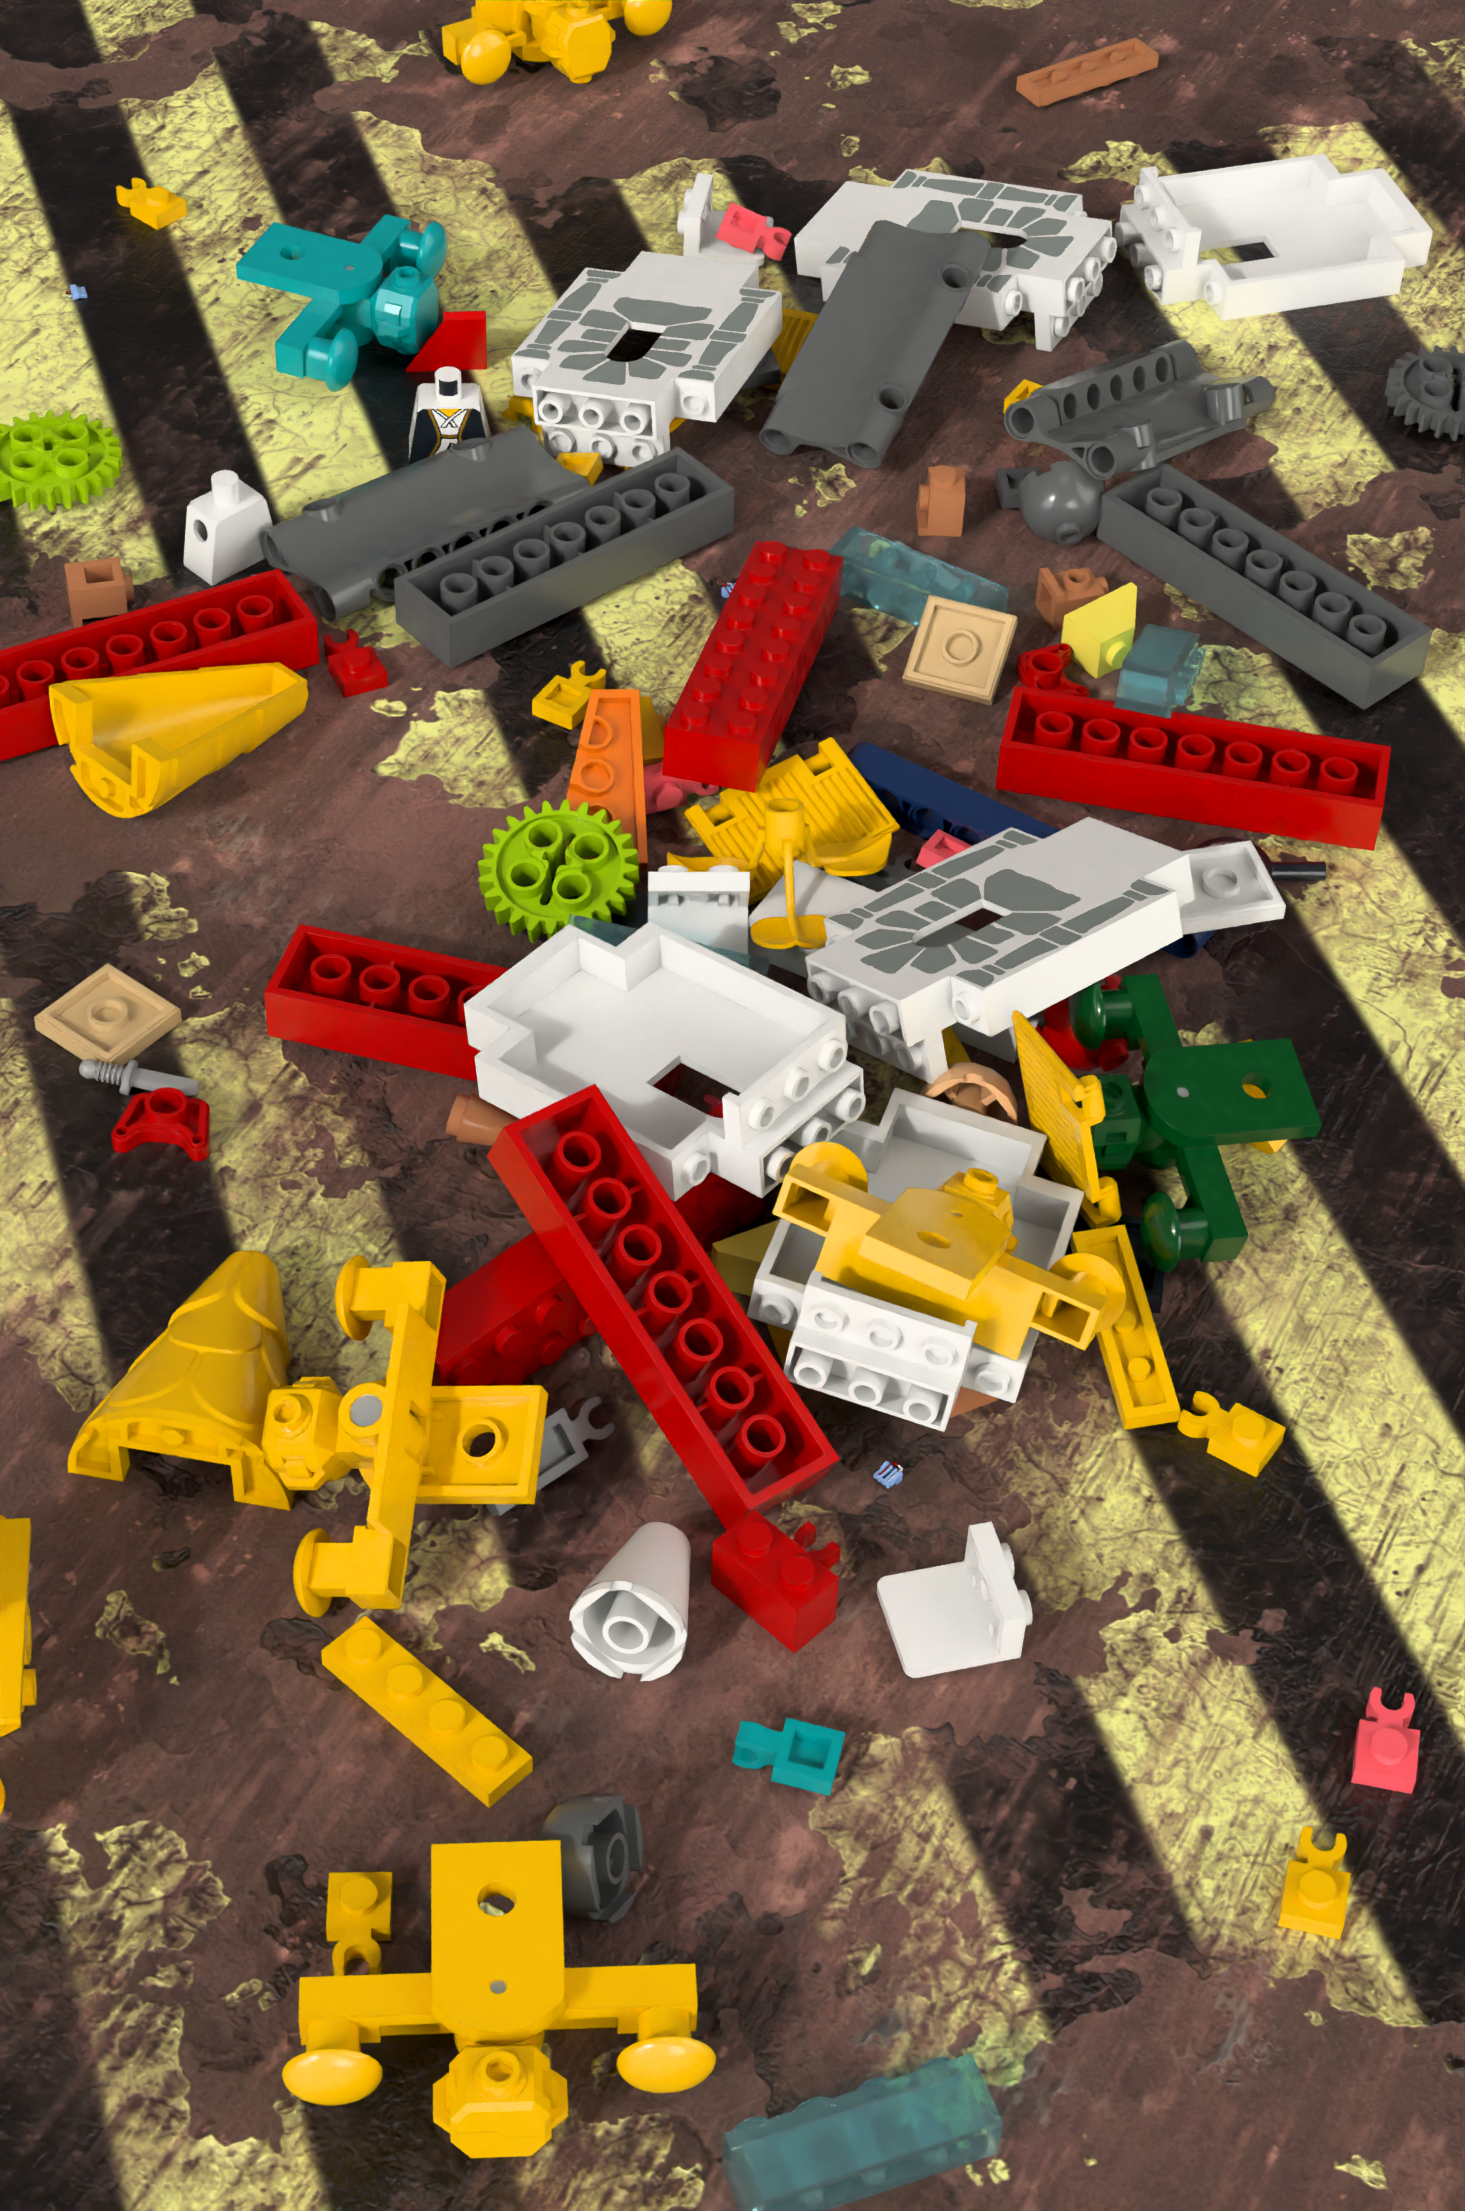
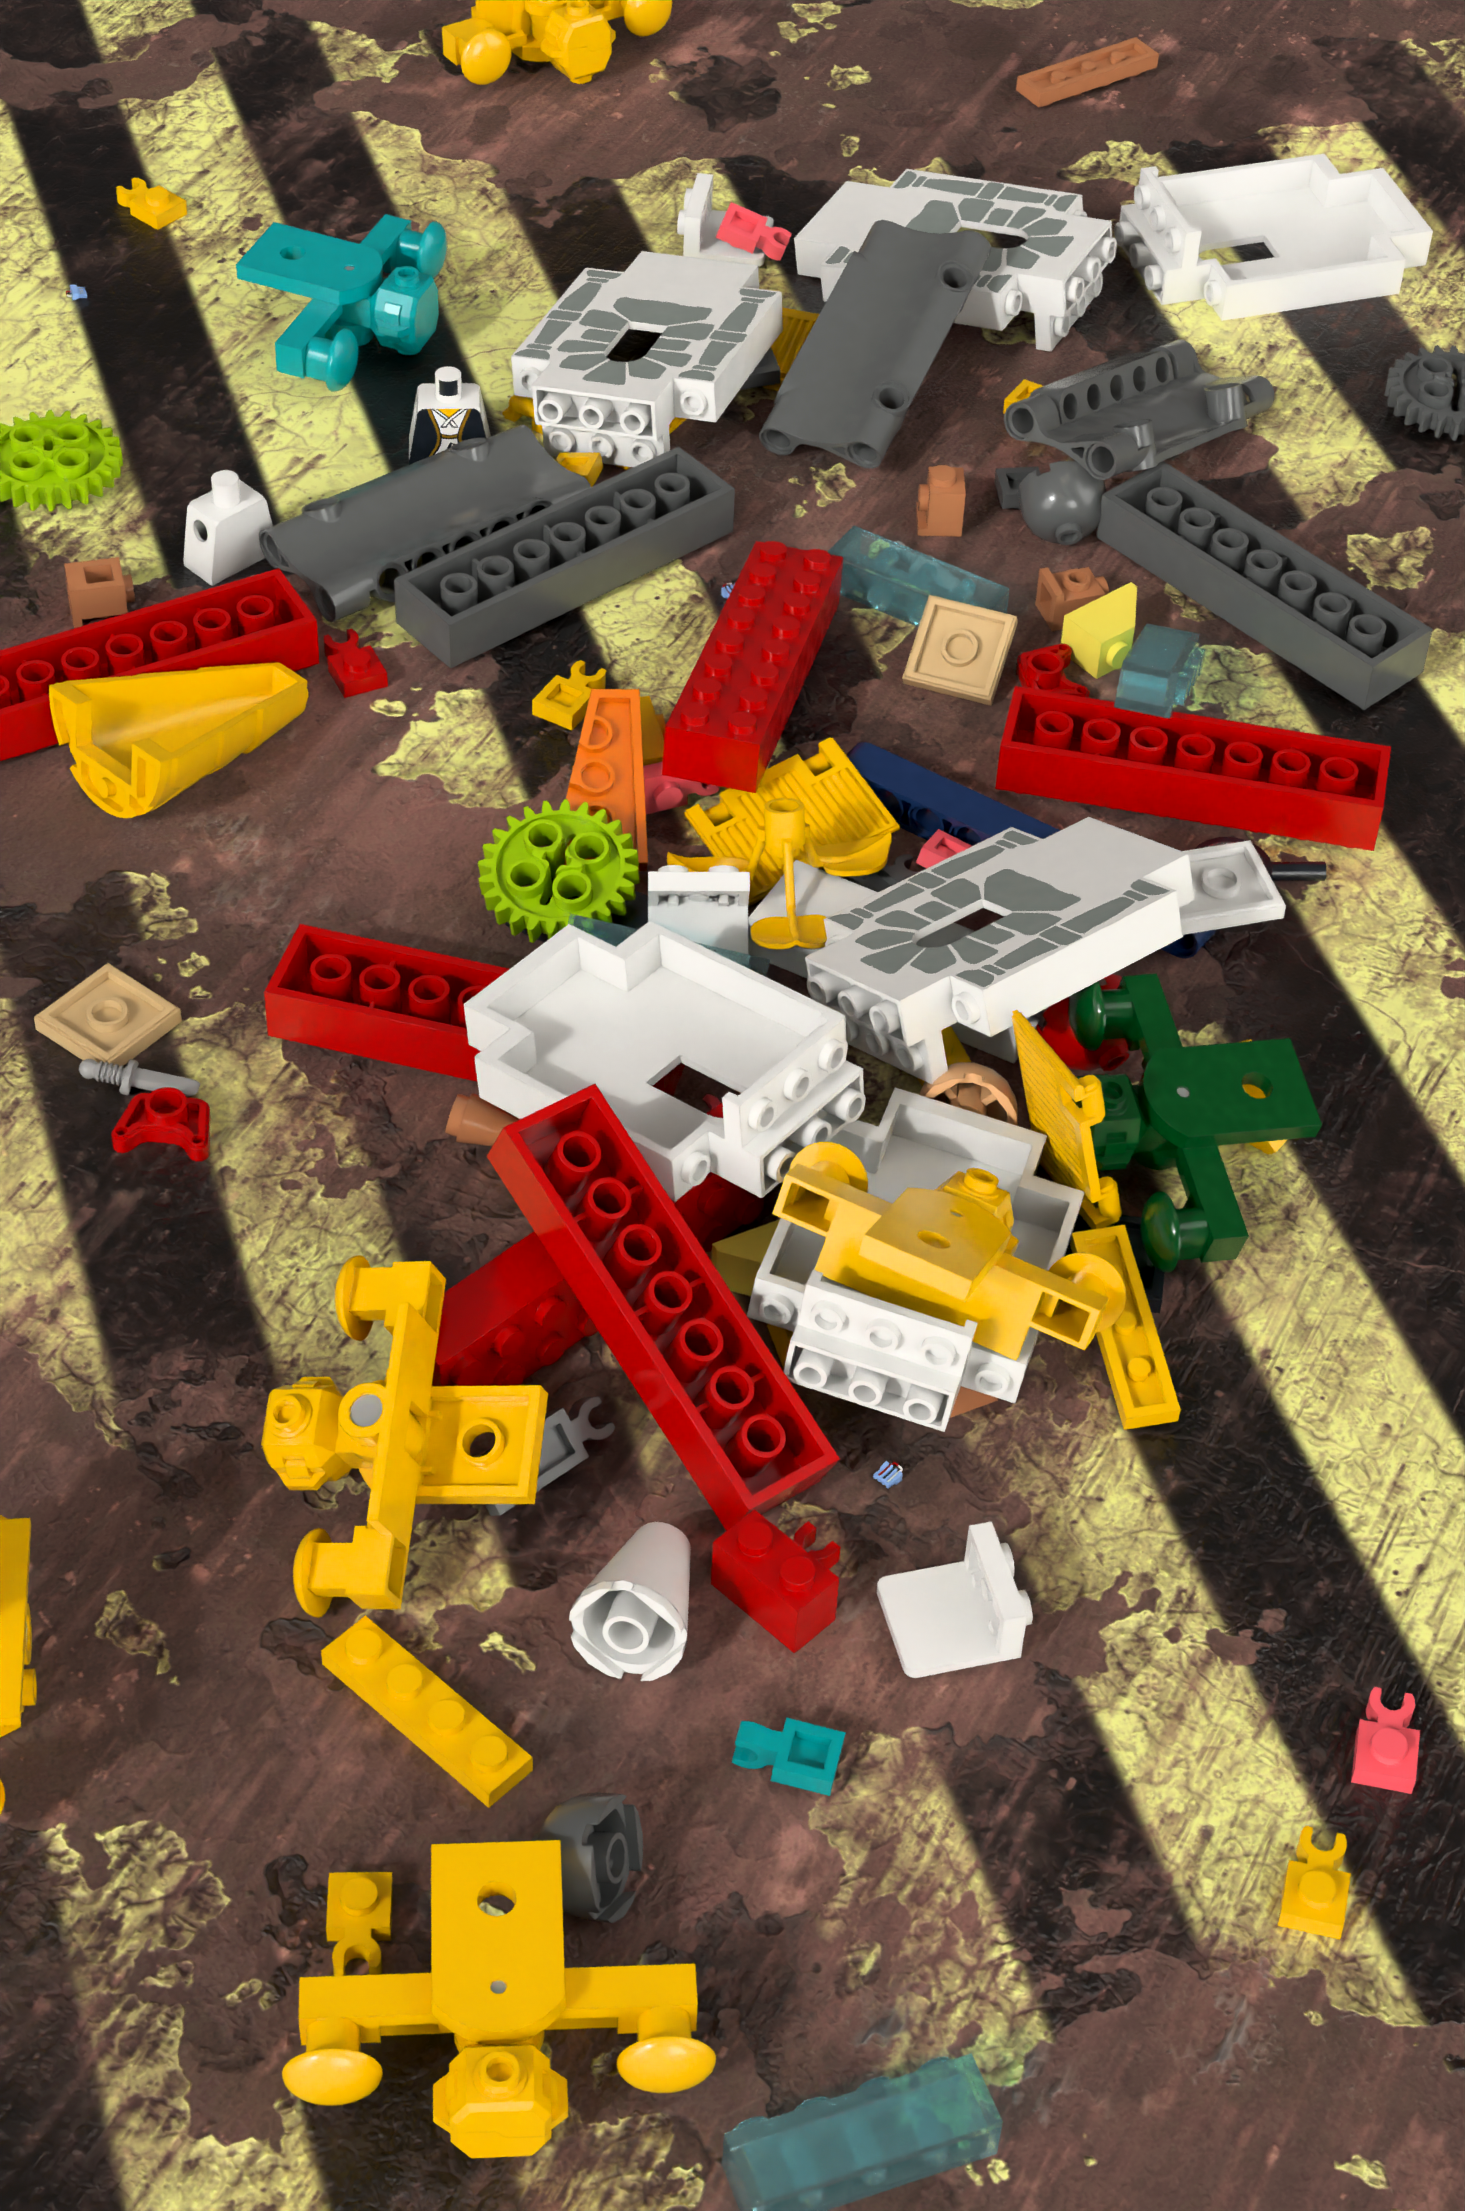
(202, 1385): yellow cone -> none
(456, 343): red slope -> none
(1235, 1437): yellow plate -> none

